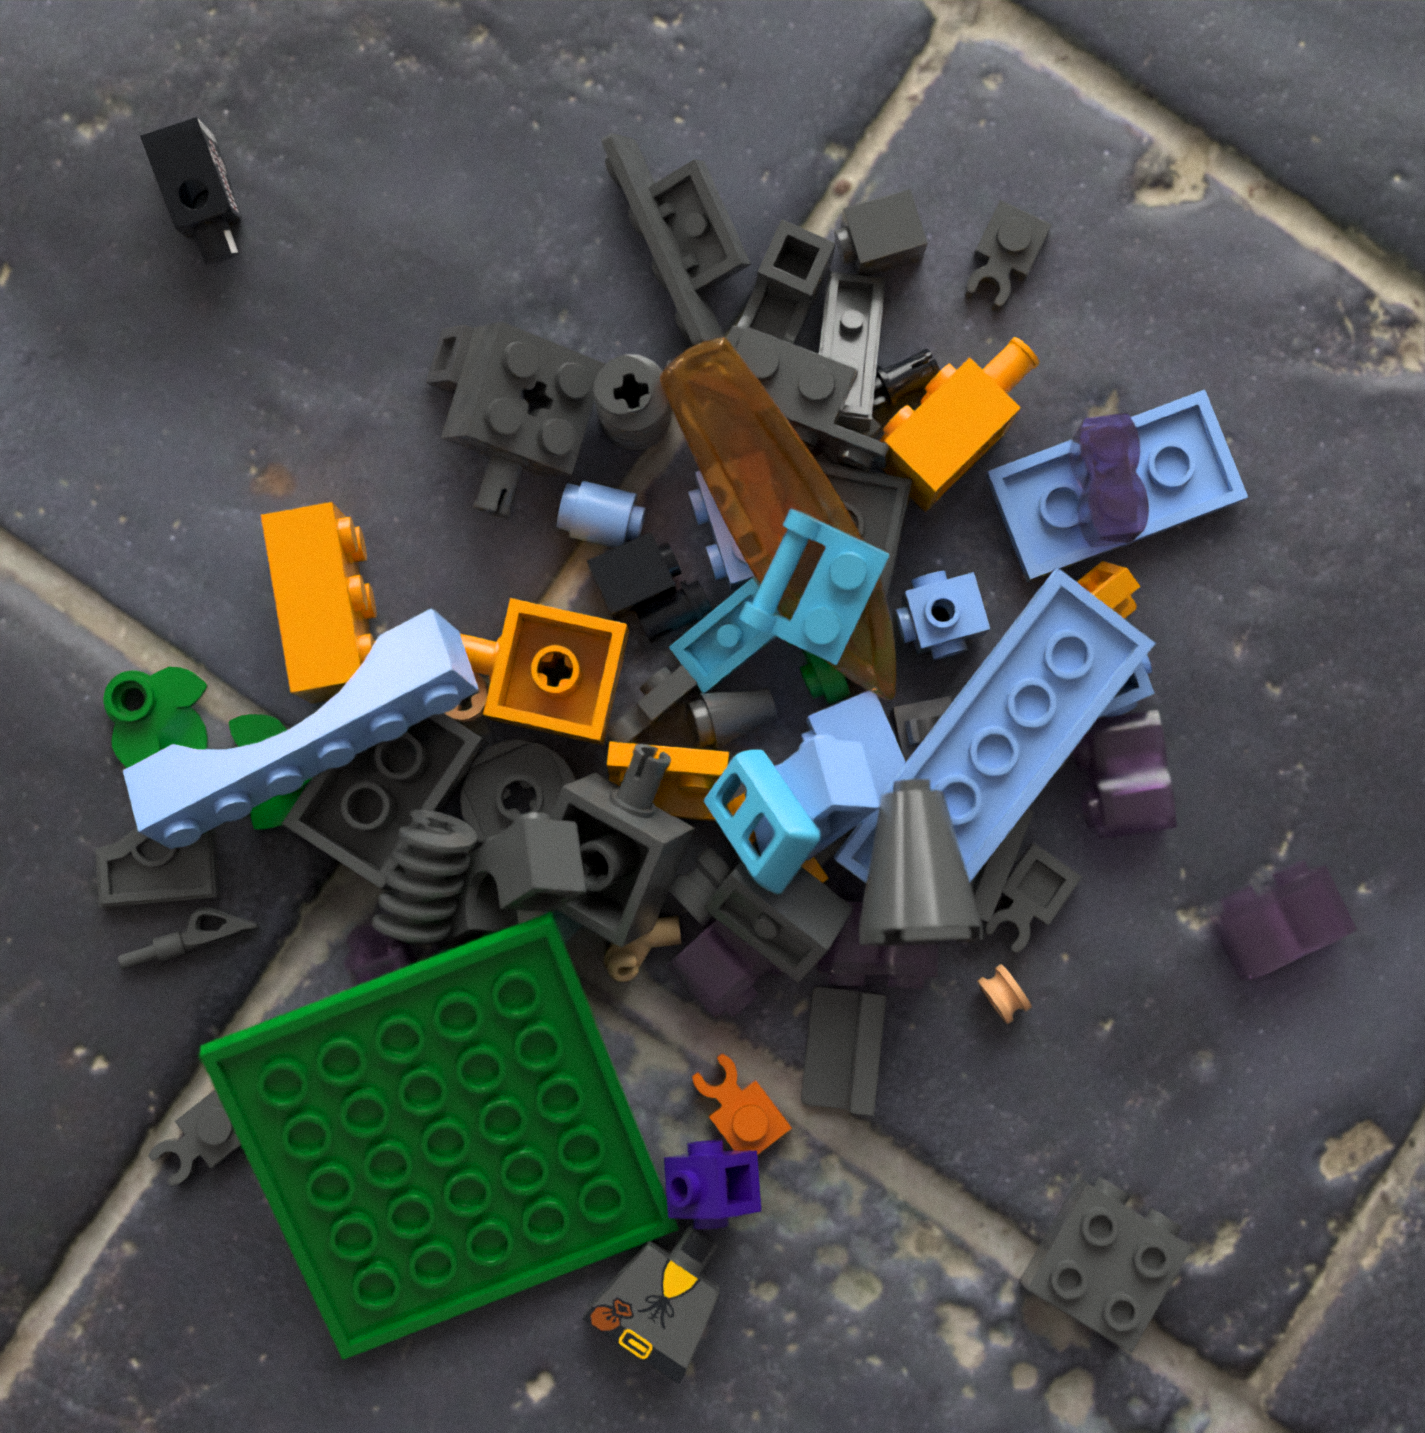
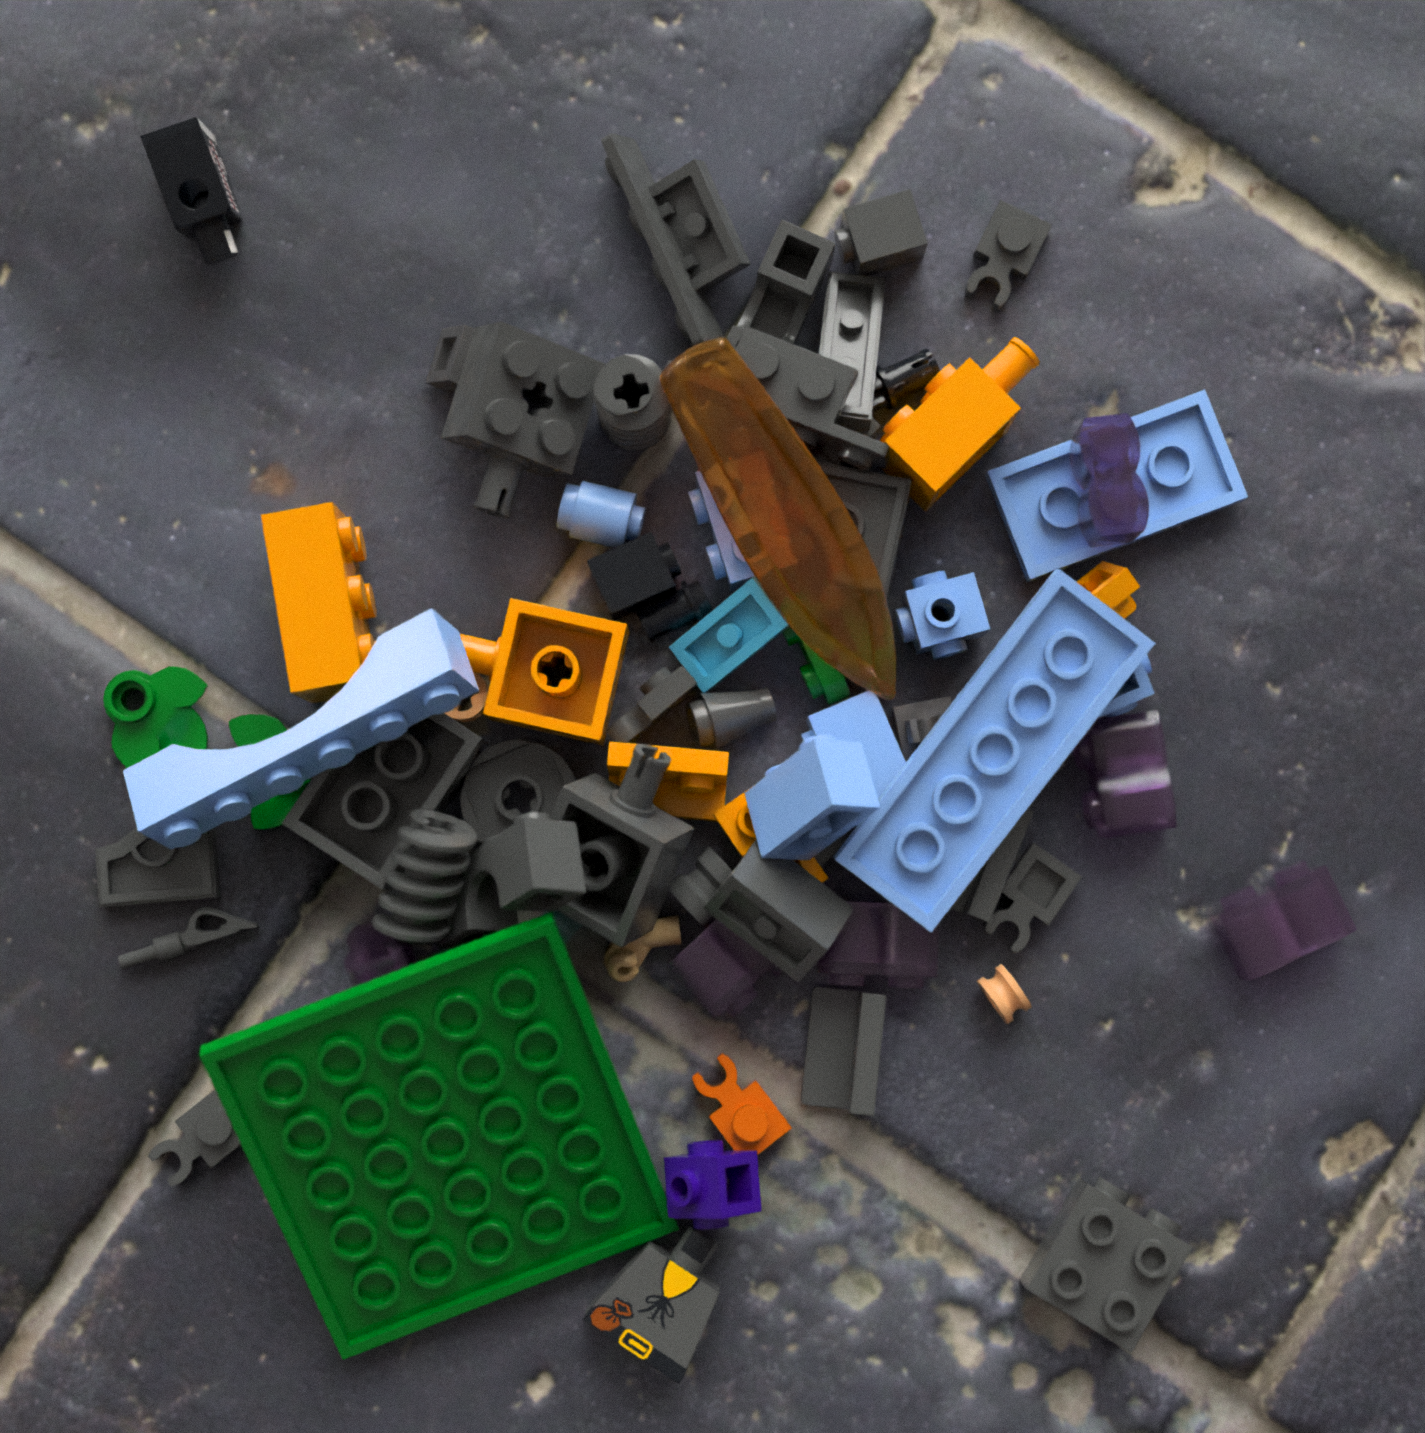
(768, 796): medium azure piece -> none
(833, 595): medium azure plate -> none
(917, 874): dark grey cone -> none

